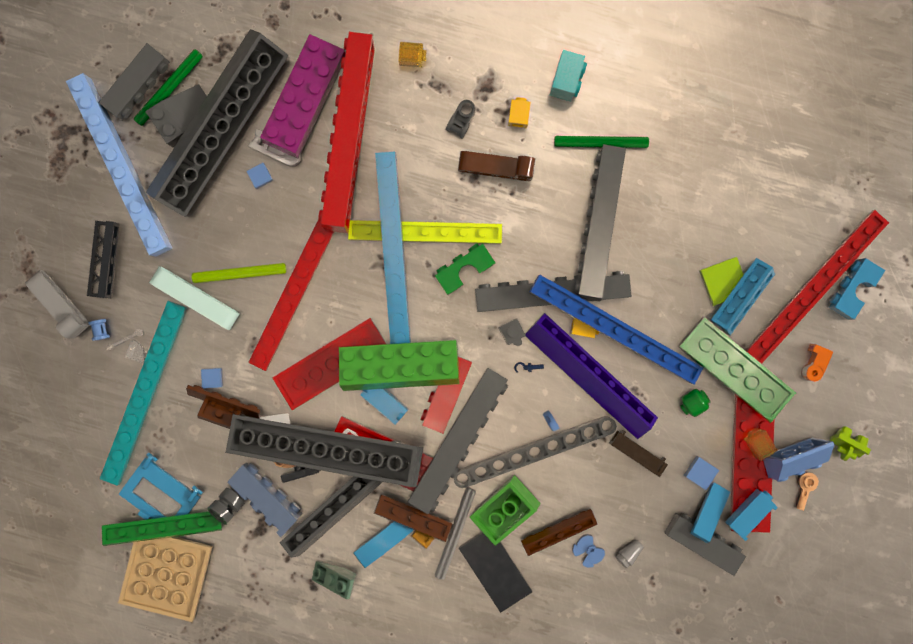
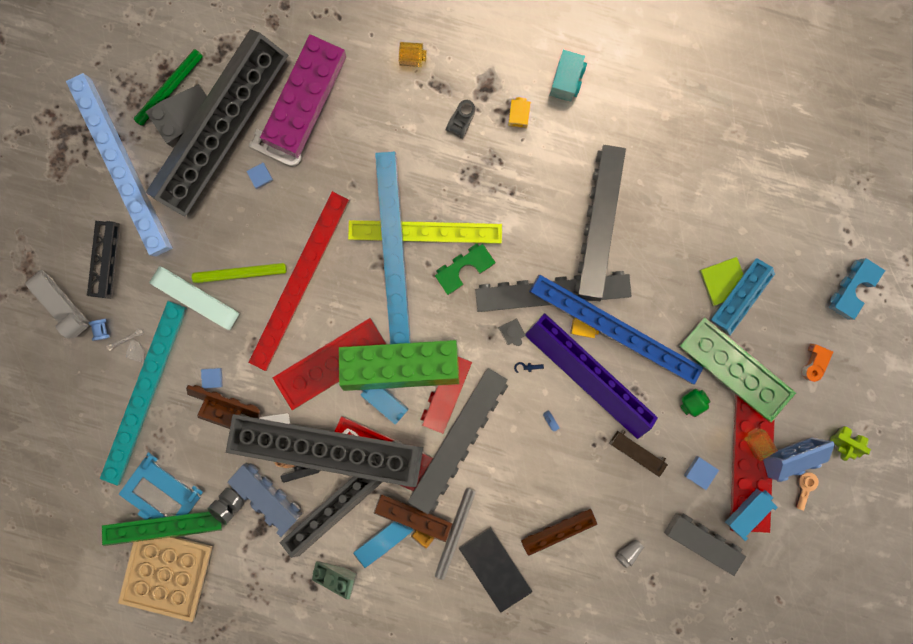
(134, 82): dark grey brick -> none
(348, 132): red brick -> none
(497, 166): reddish brown beam -> none
(505, 510): bright green slope -> none
(544, 453): dark grey beam -> none
(585, 544): medium blue piece -> none
(598, 141): green axle -> none
(710, 512): dark azure tile -> none
(817, 286): red plate -> none

